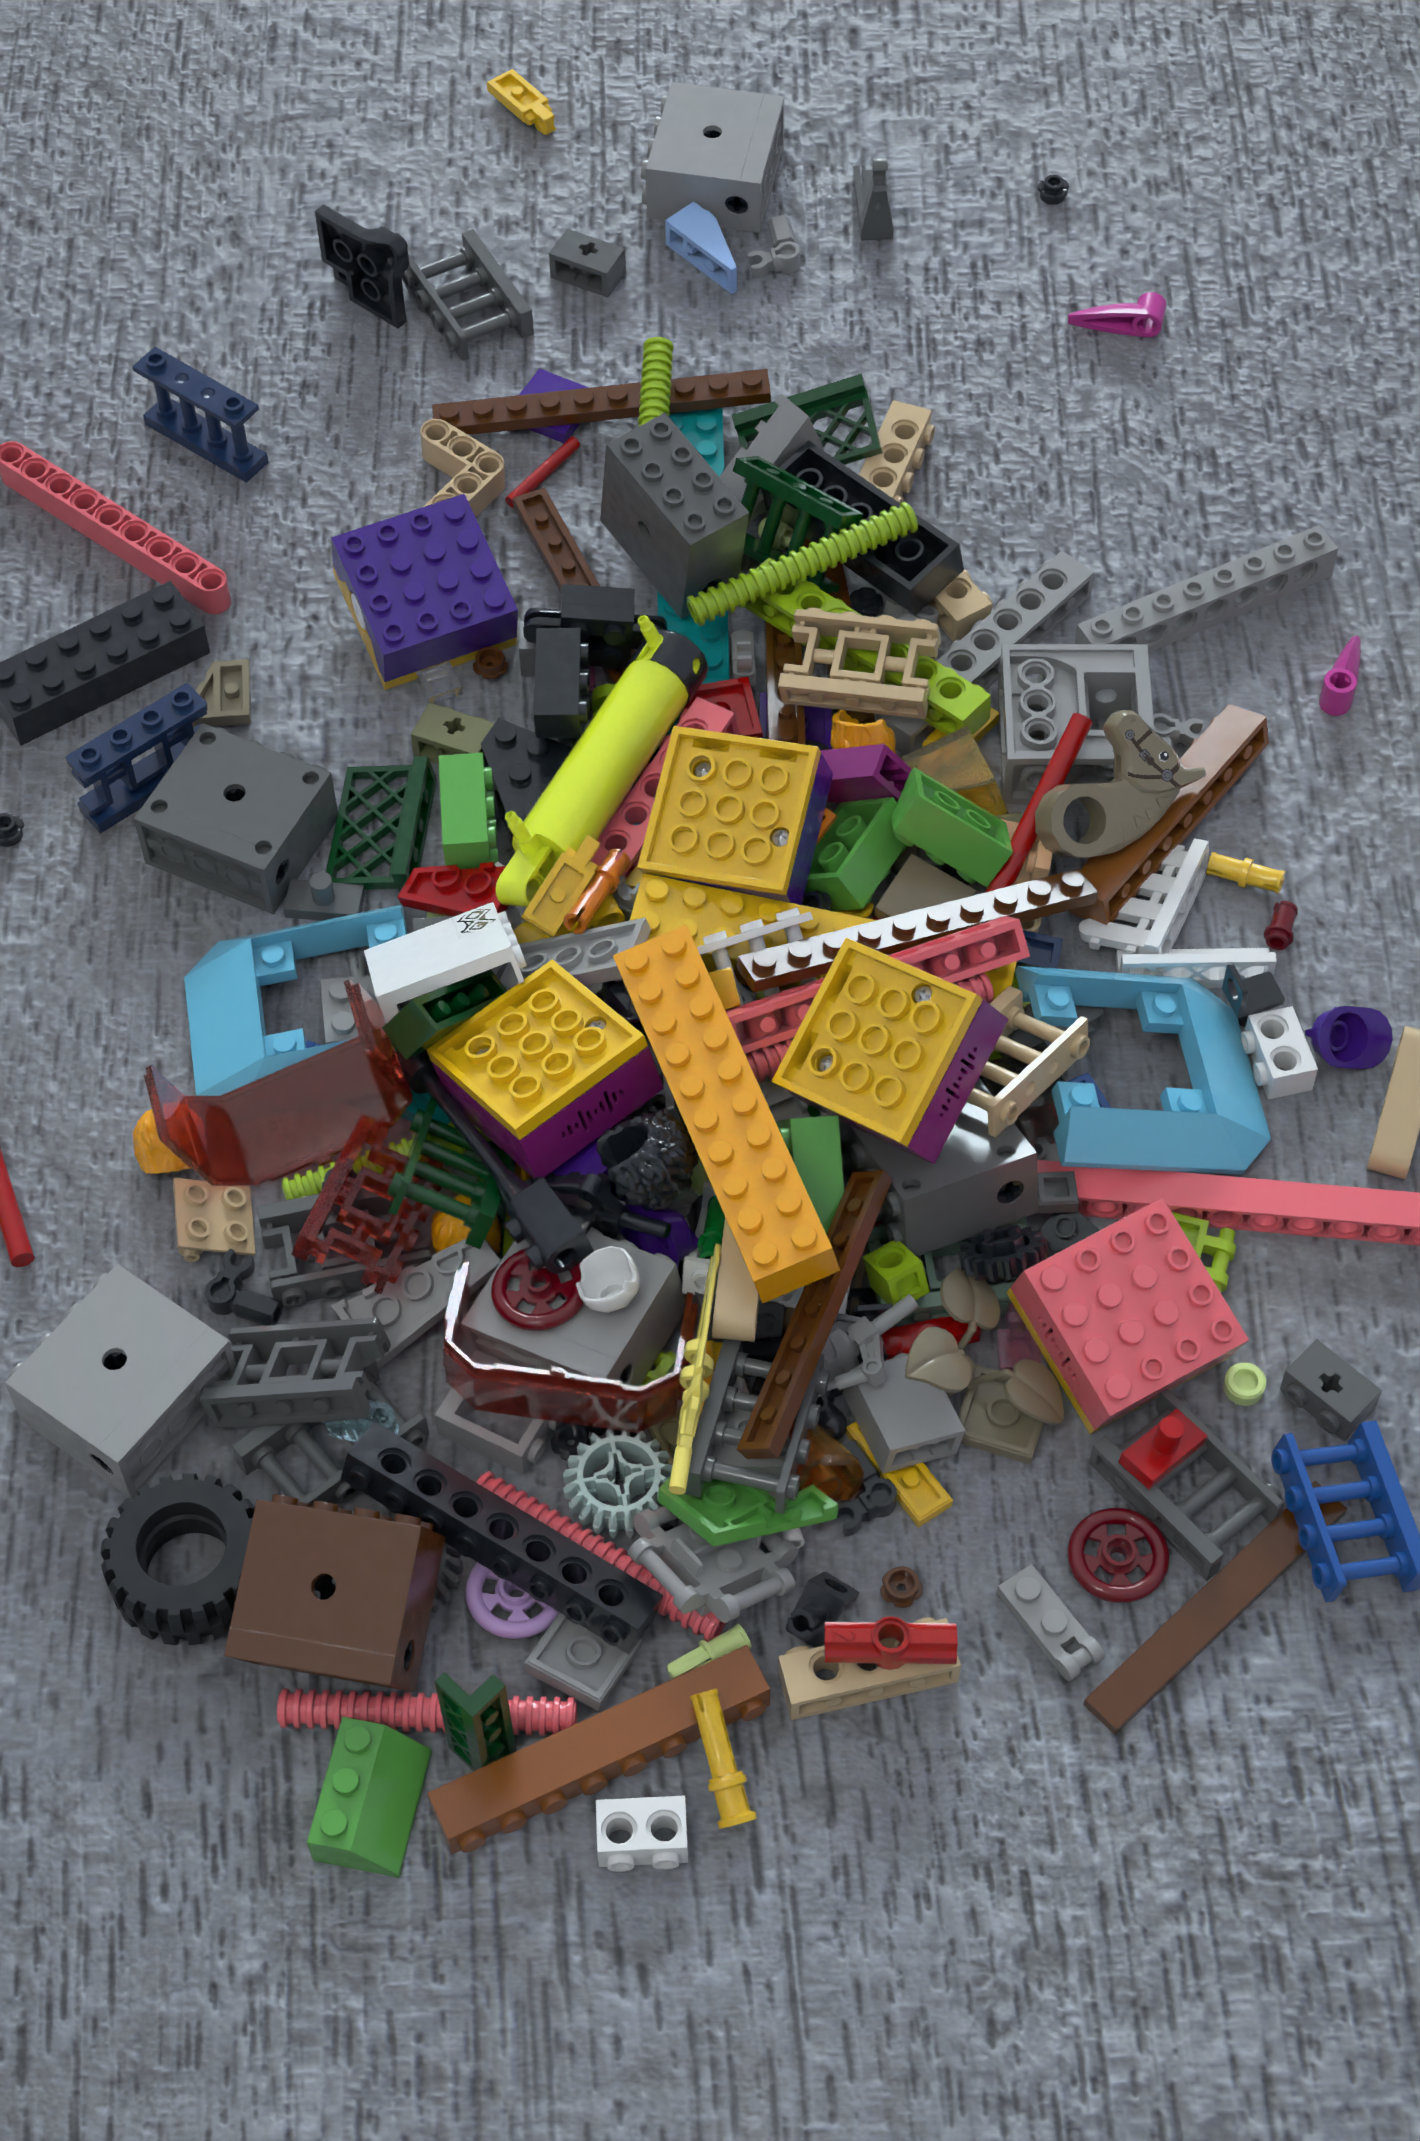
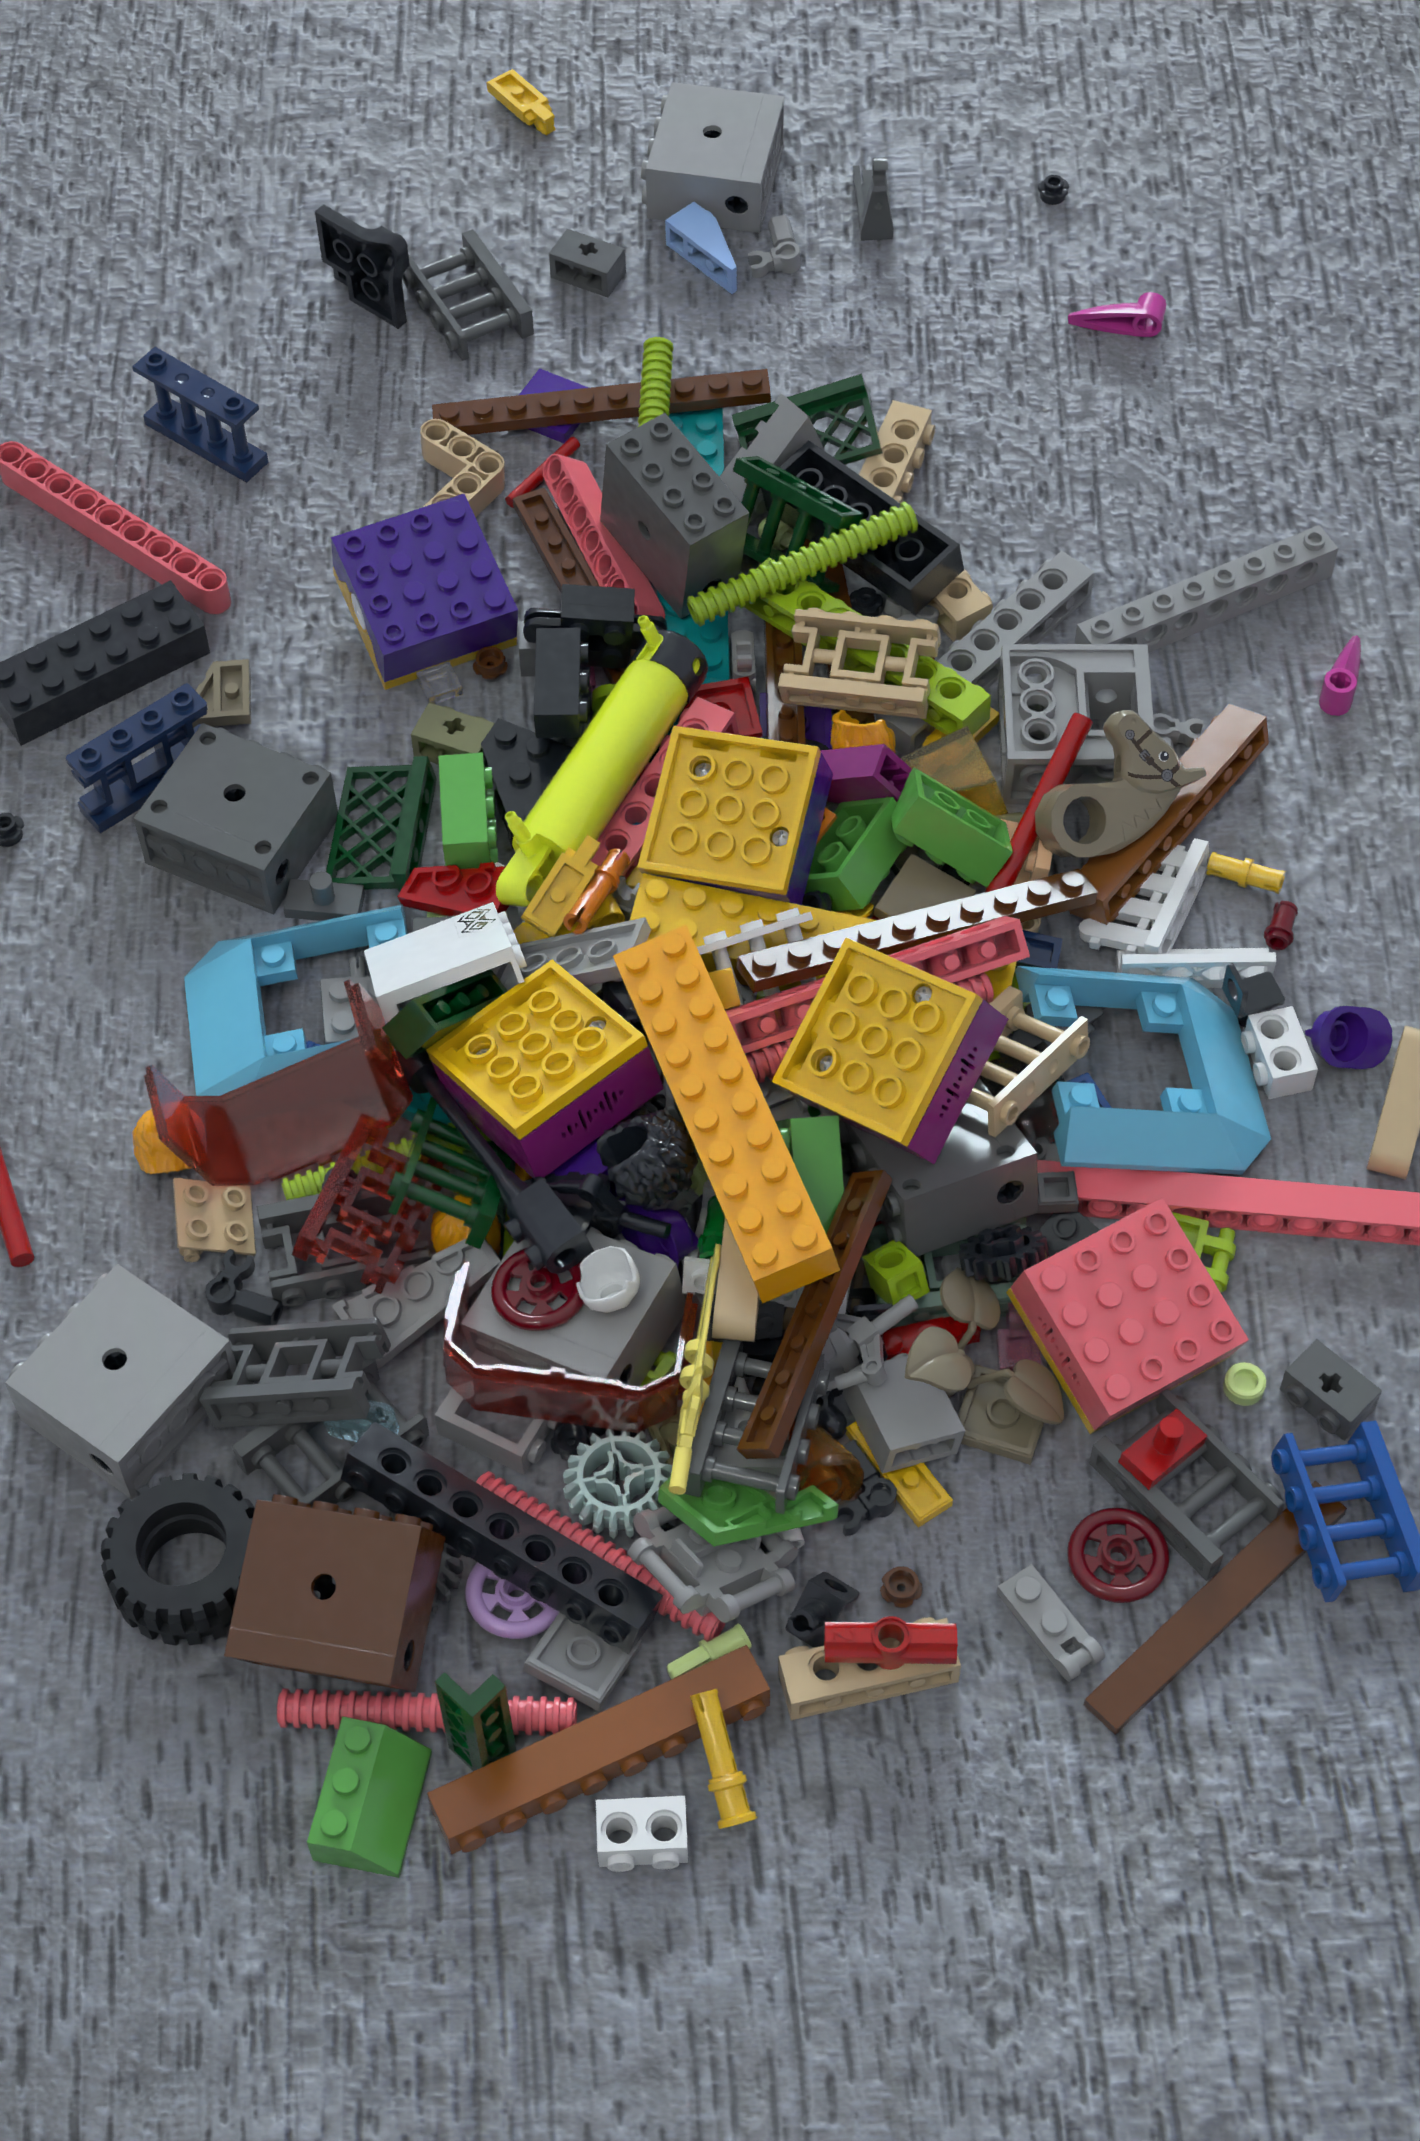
(580, 505): none -> coral beam

